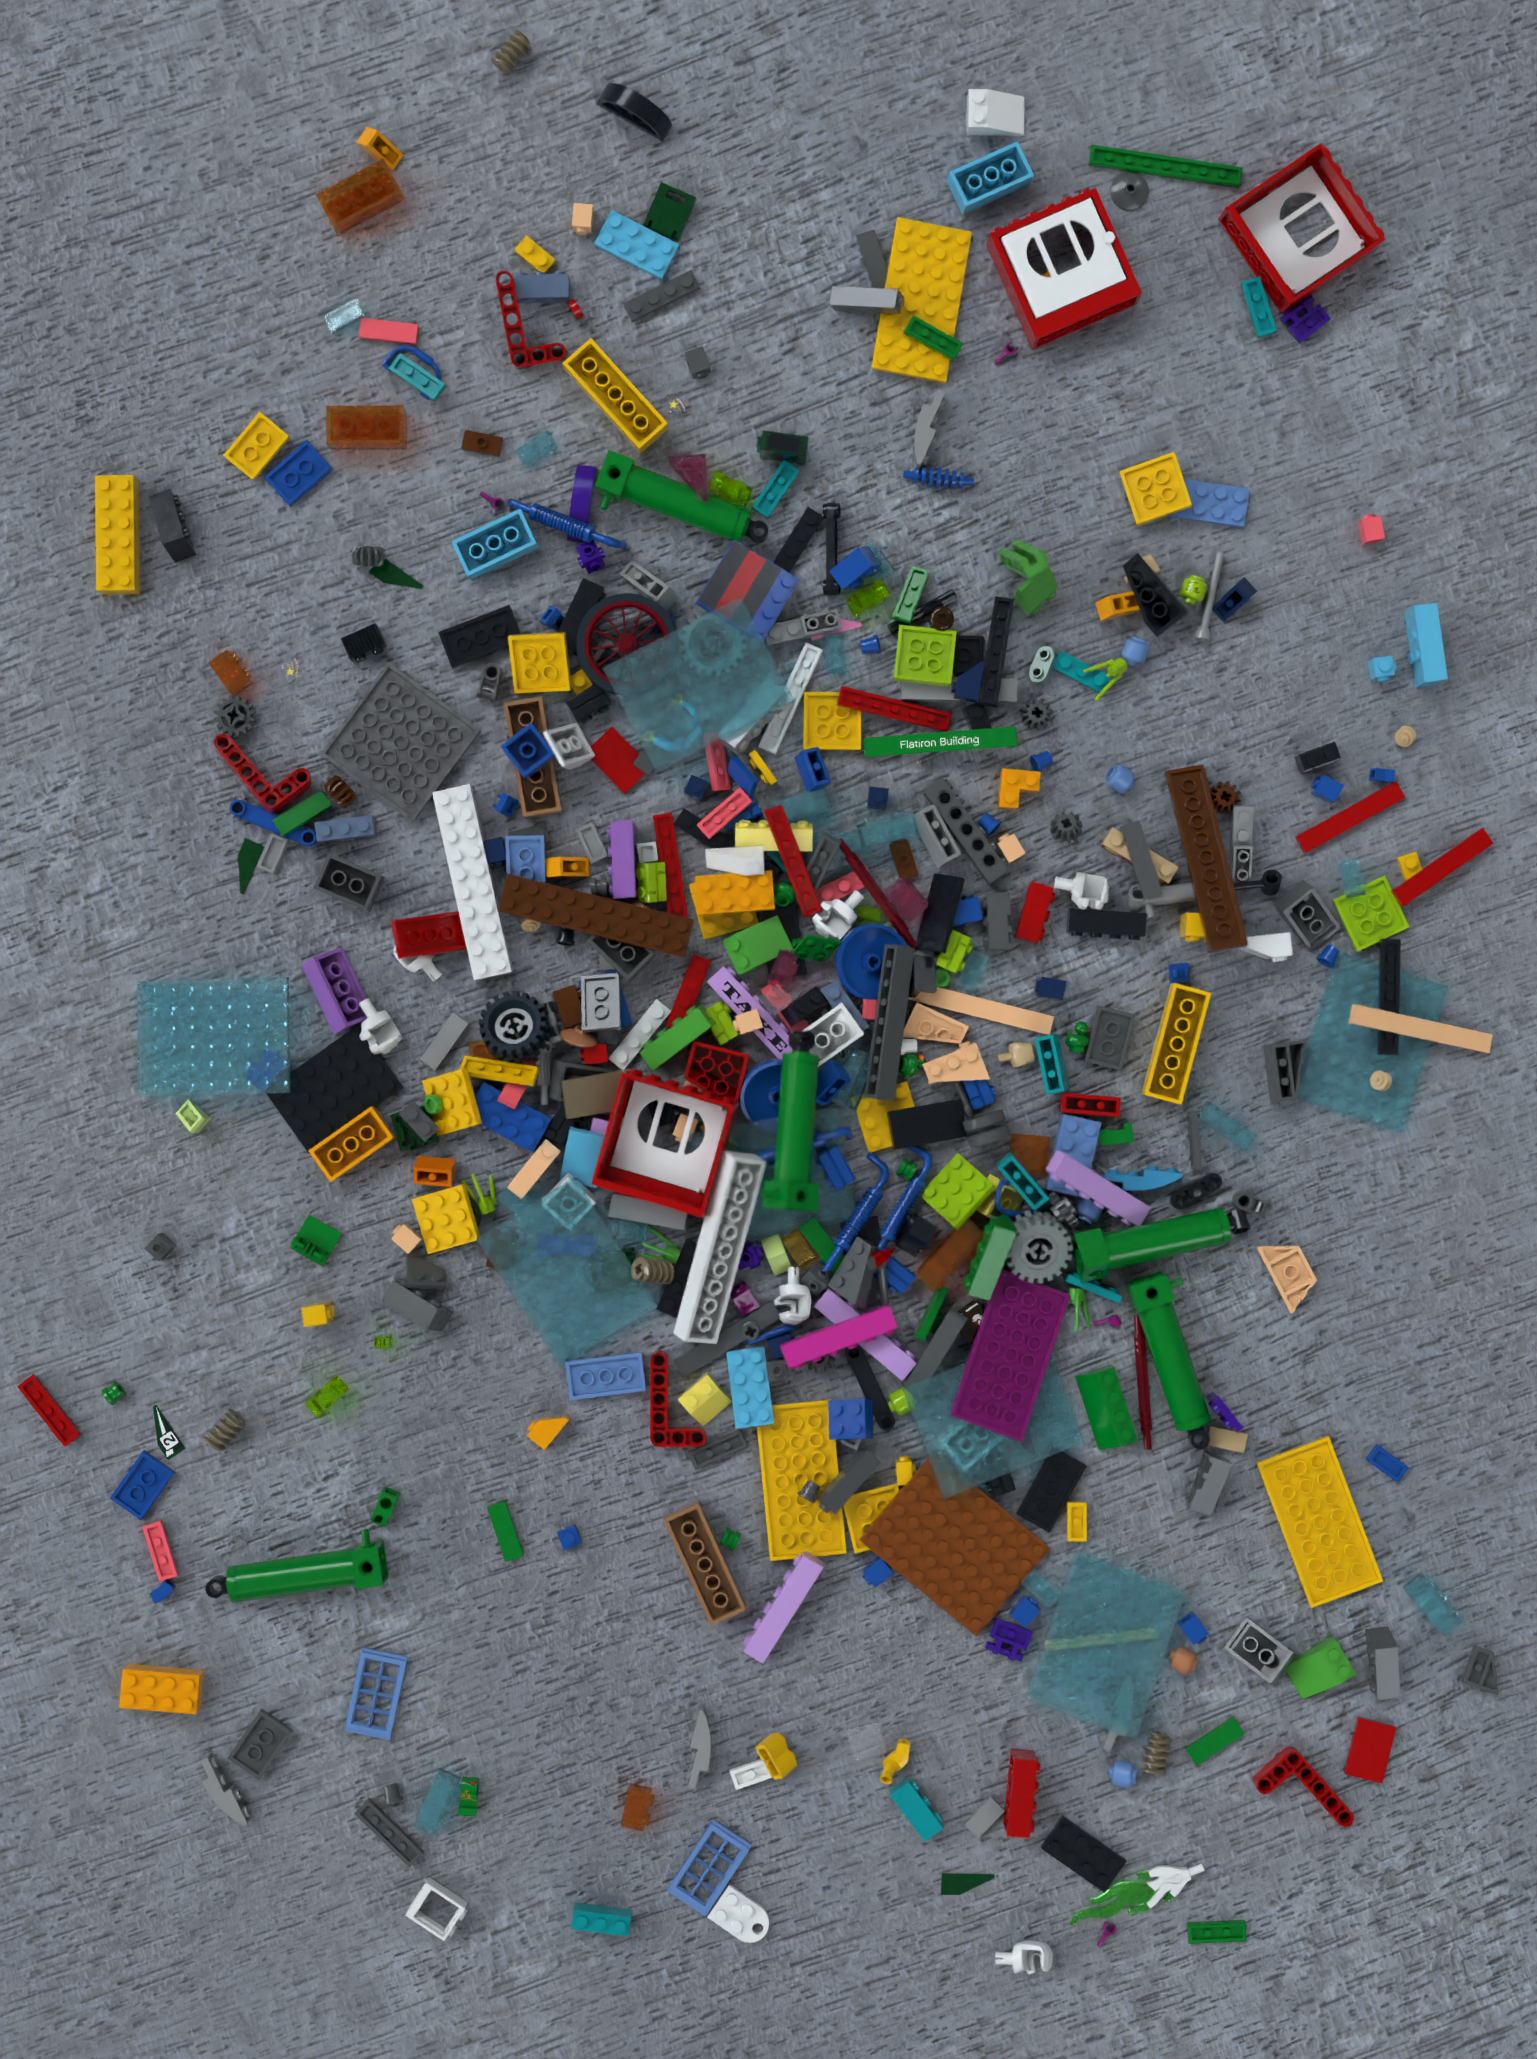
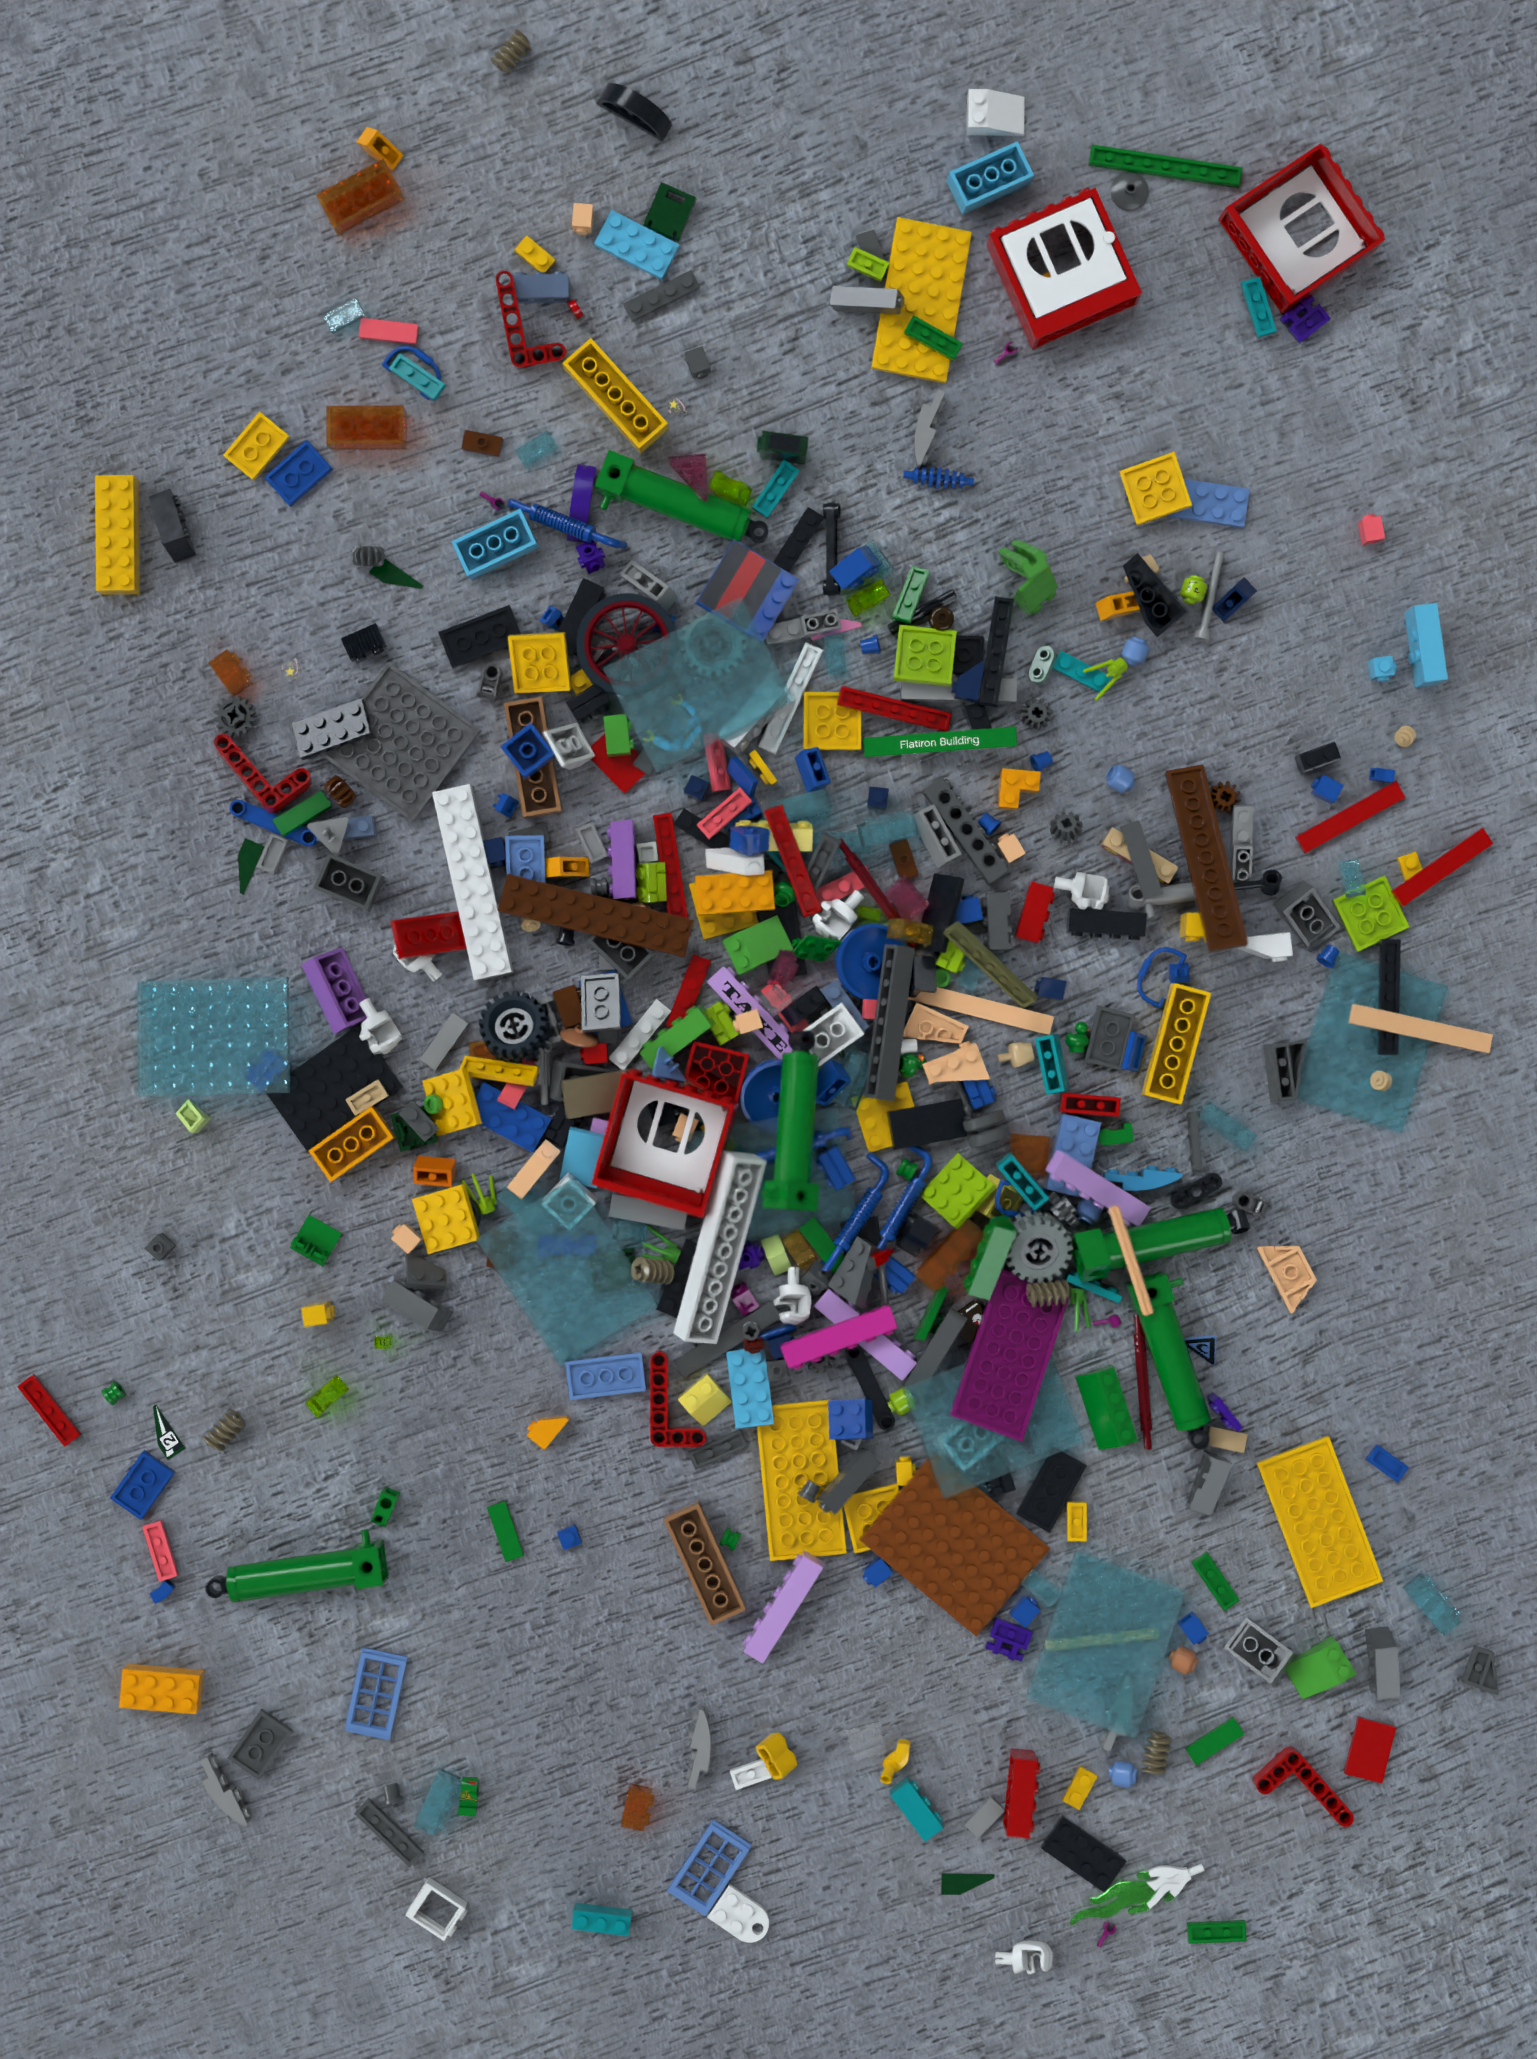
(330, 832): none -> light grey piece
(332, 729): none -> plate
(367, 1097): none -> tan plate
(617, 735): none -> bright green brick
(665, 1067): none -> medium blue piece
(749, 839): none -> blue hinge
(753, 1346): none -> clear red plate
(867, 264): none -> lime plate
(909, 931): none -> clear yellow slope
(990, 964): none -> olive plate
(1047, 1292): none -> dark tan piece
(1079, 1787): none -> yellow plate
(1130, 1260): none -> light nougat axle
(1134, 1051): none -> blue tile
(1145, 967): none -> blue piece
(1204, 1347): none -> piece
(1215, 1581): none -> green tile

